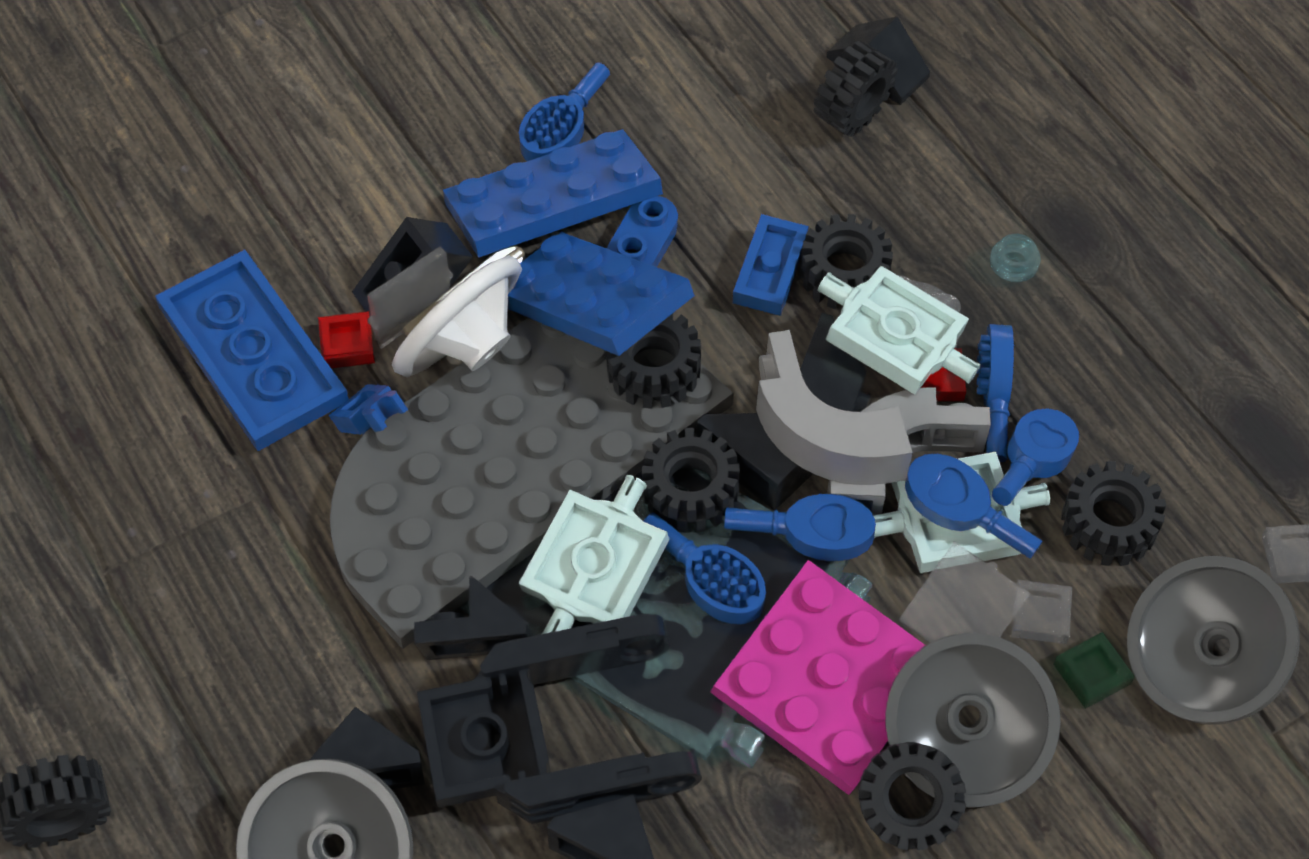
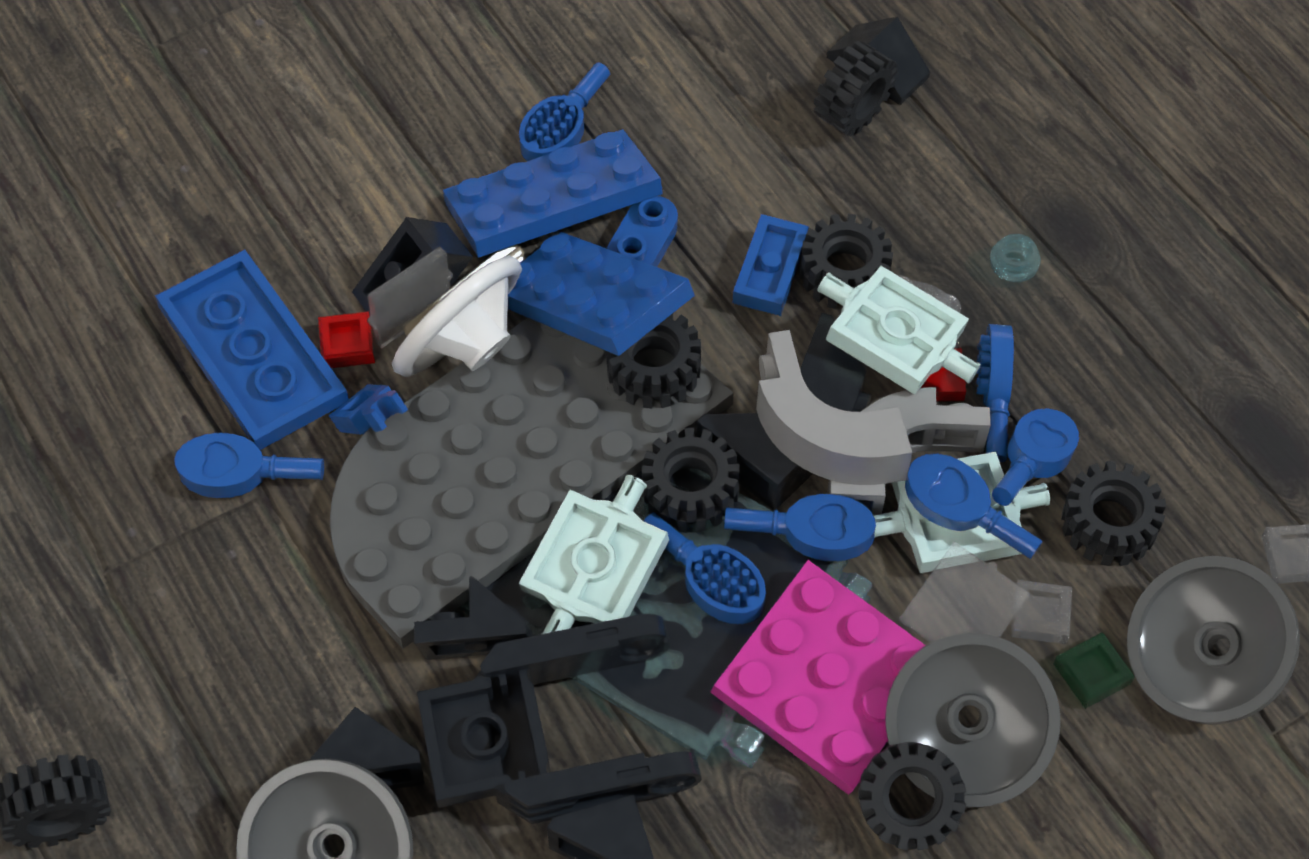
(233, 465): none -> blue piece

